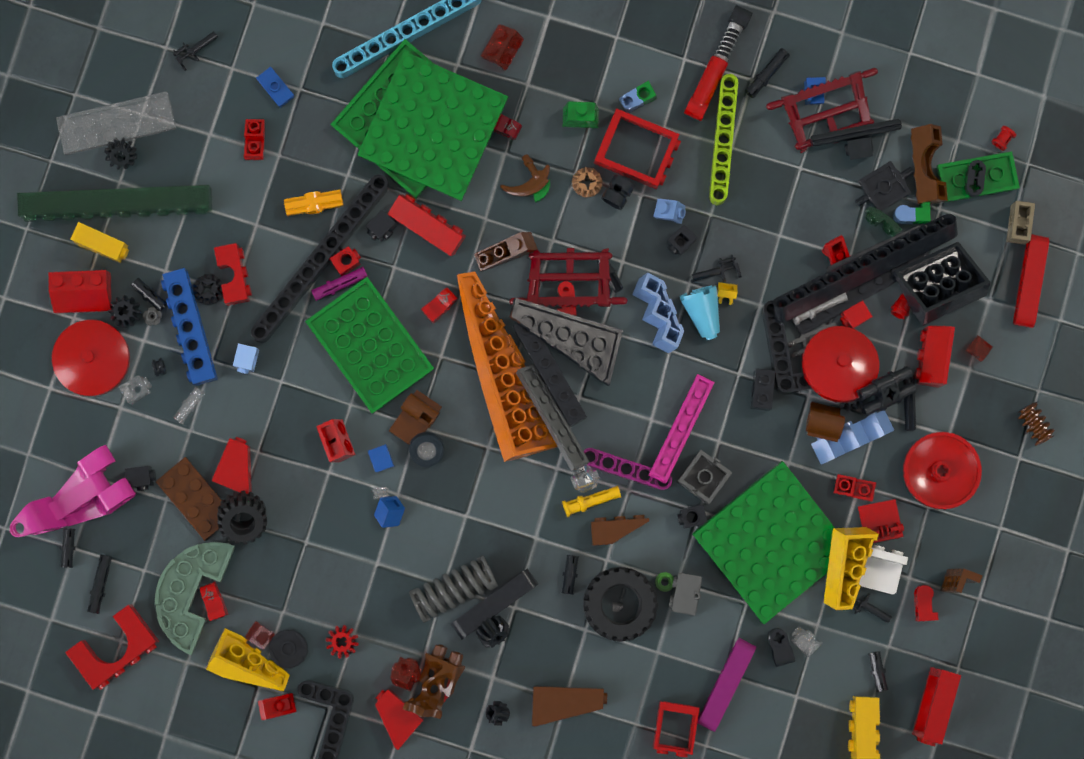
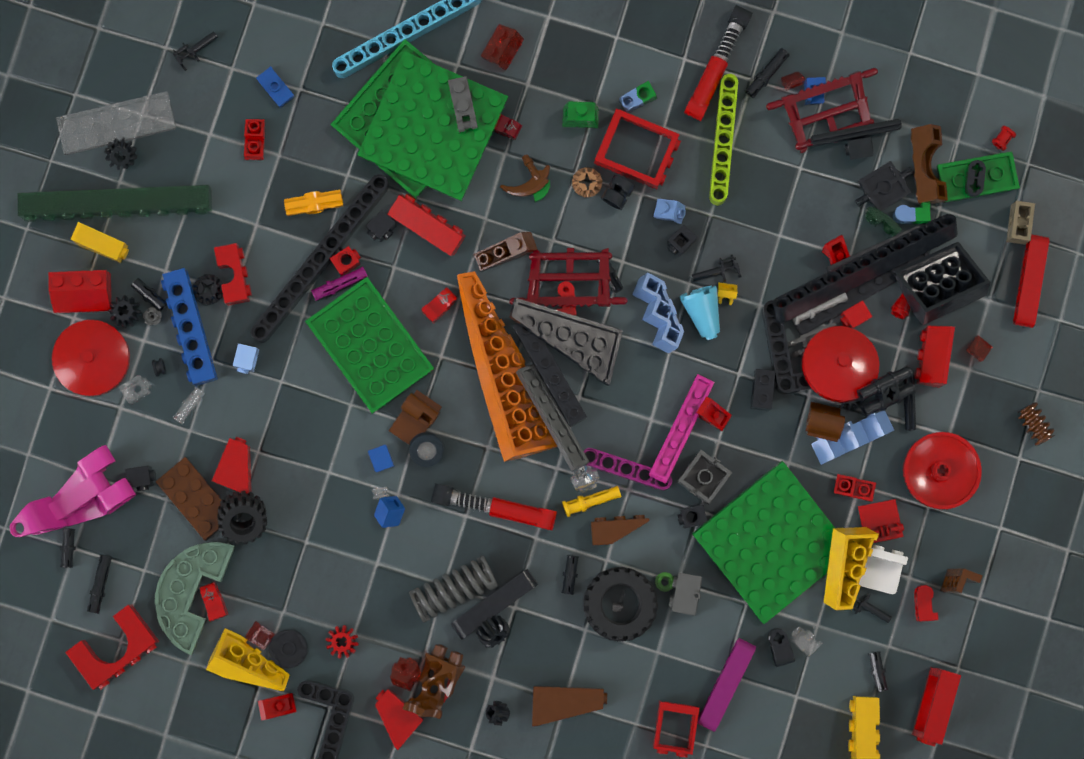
(335, 440): red brick -> none
(462, 103): none -> dark grey plate
(496, 507): none -> piece
(713, 414): none -> red slope
(793, 80): none -> clear red slope

